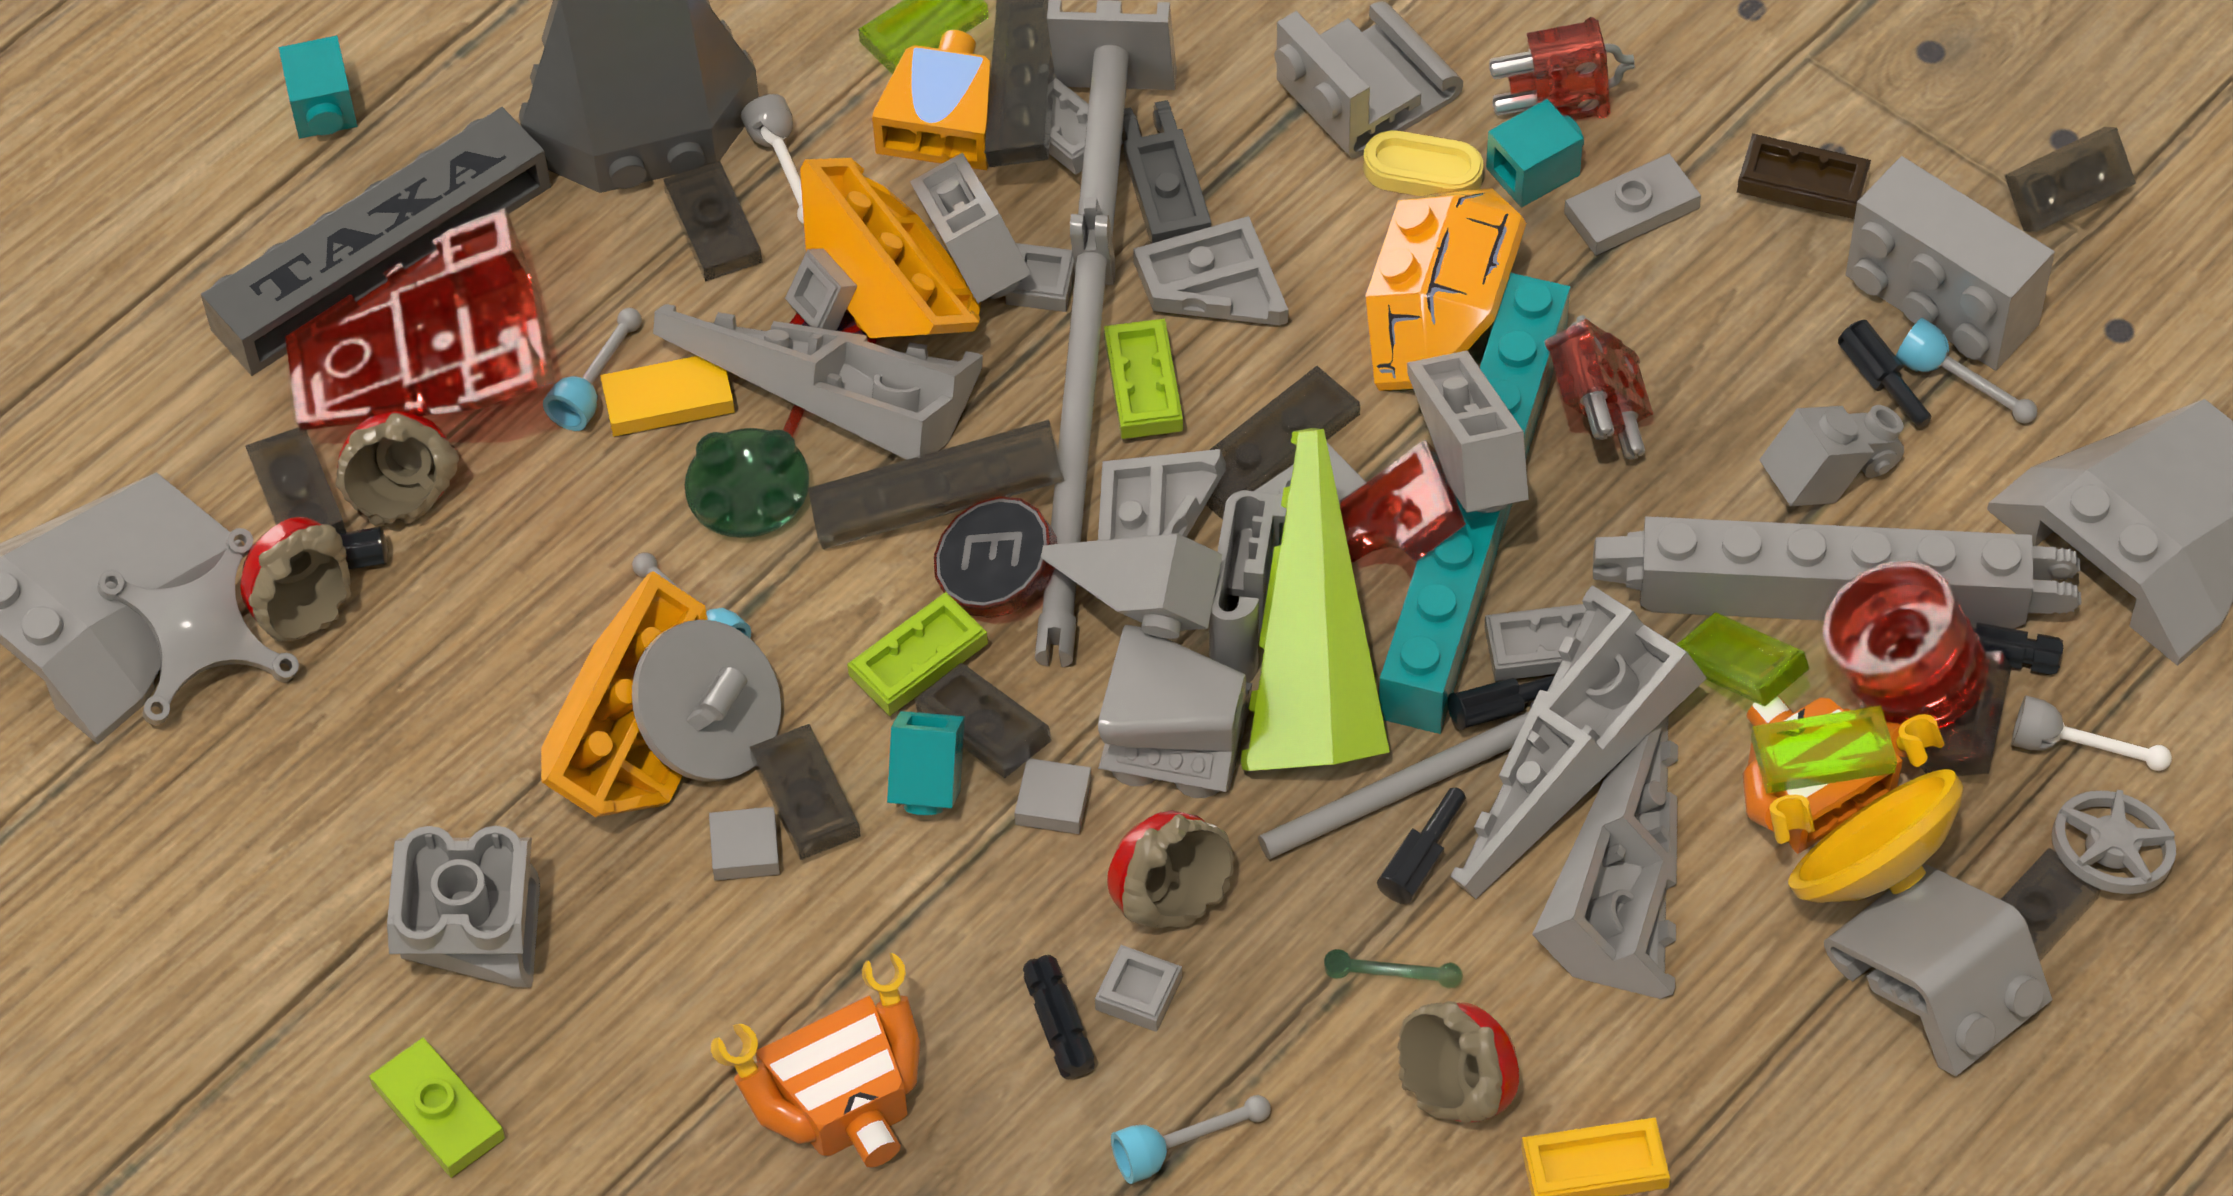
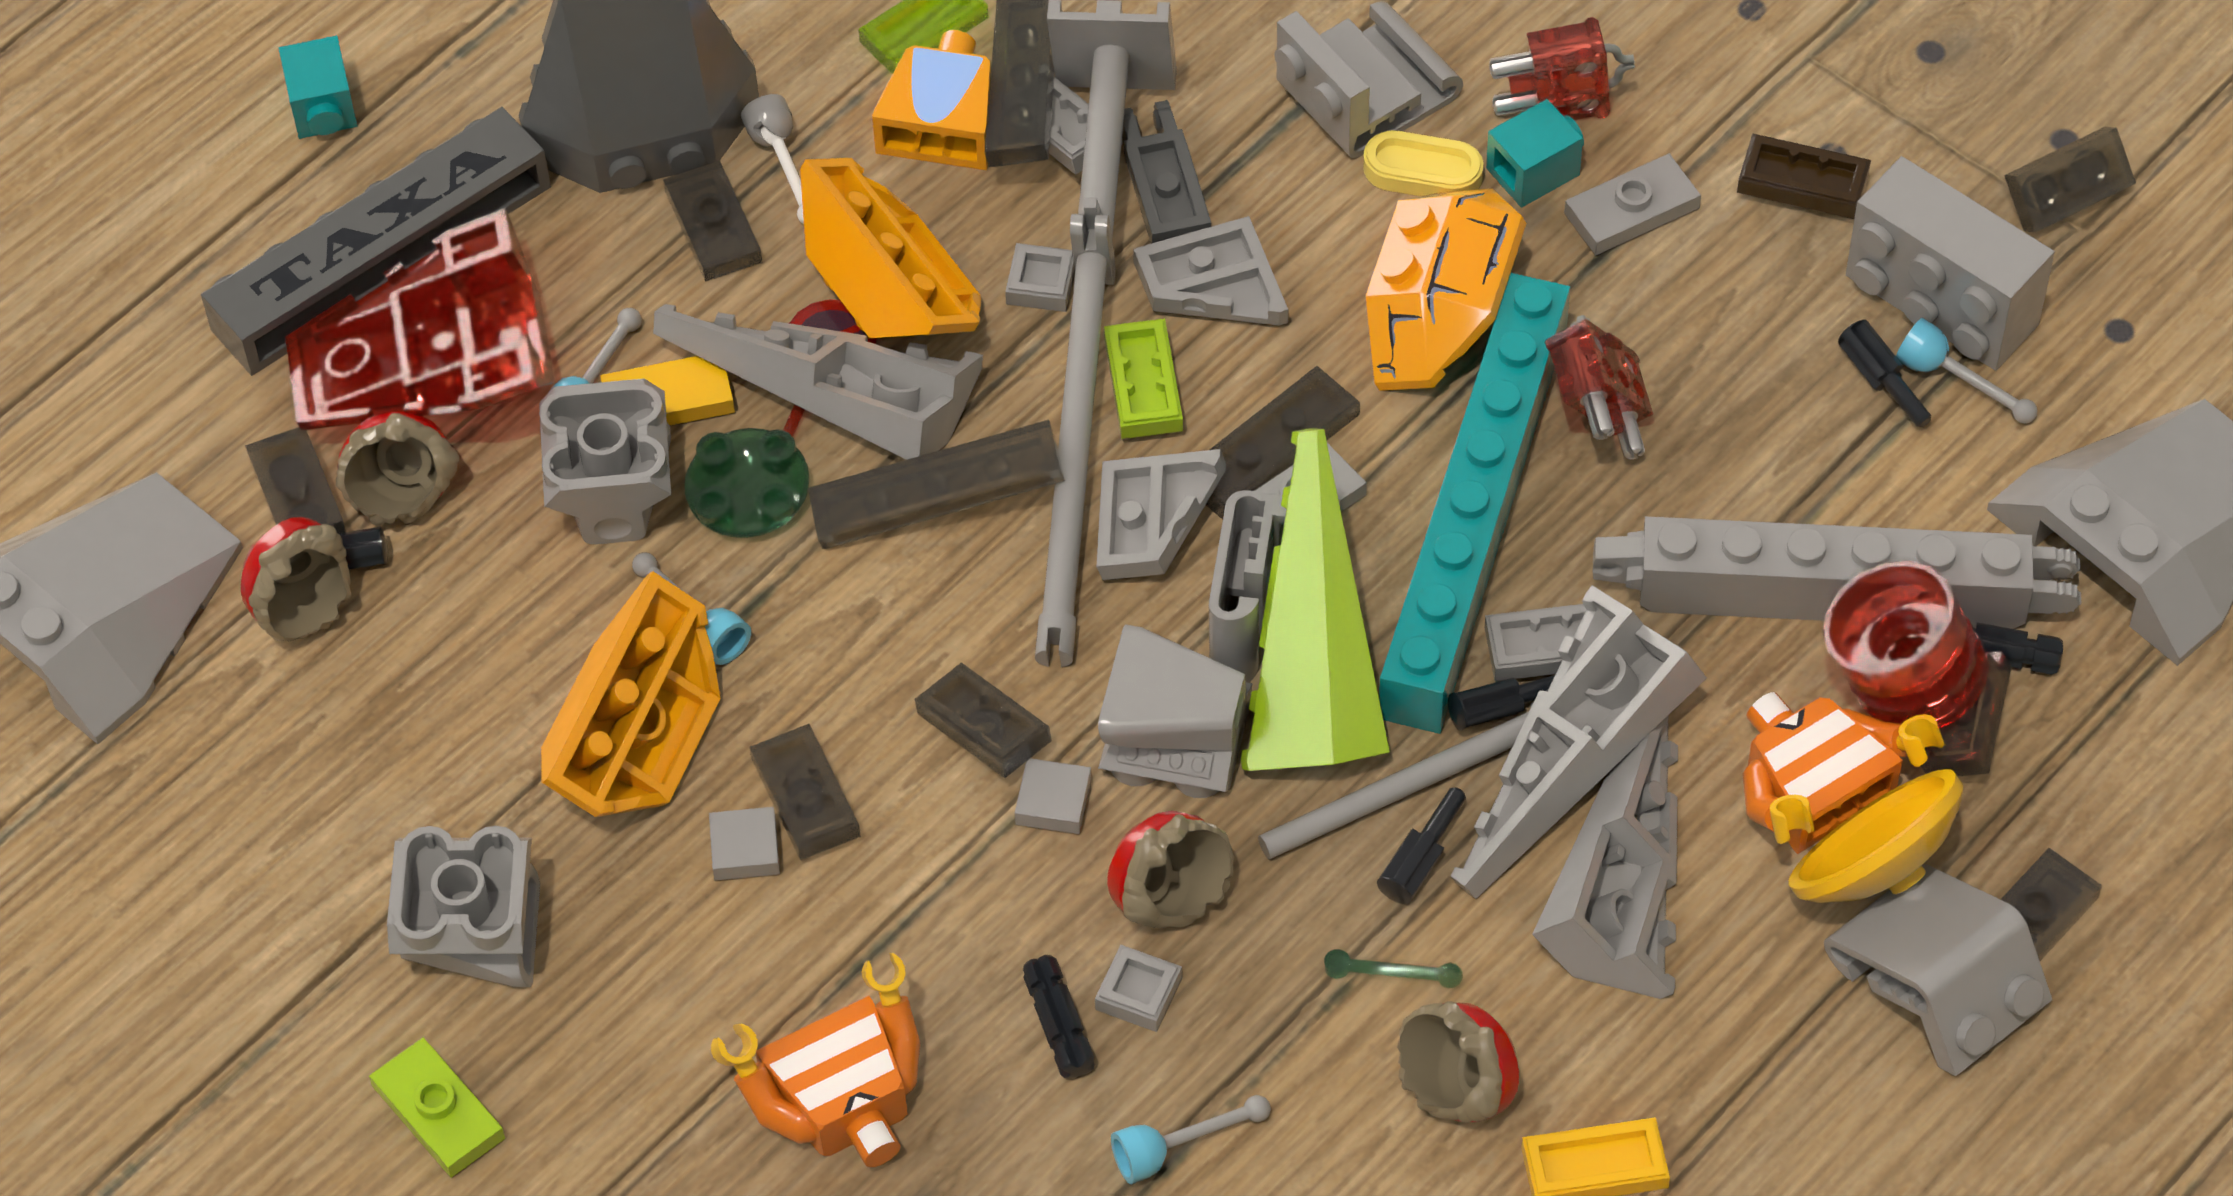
(197, 626): light grey piece -> none
(606, 456): none -> light grey piece
(705, 699): light grey shield -> none
(820, 290): light grey tile -> none
(917, 653): lime plate -> none
(925, 761): teal brick -> none
(971, 229): light grey slope -> none
(993, 556): black tile -> none
(1152, 579): light grey slope -> none
(1402, 507): clear red tile -> none
(1471, 432): light grey slope -> none
(1744, 658): clear neon green tile -> none
(1823, 749): clear neon green tile -> none
(1827, 448): light grey brick -> none
(2042, 726): hinge -> none
(2114, 841): light grey wheel -> none

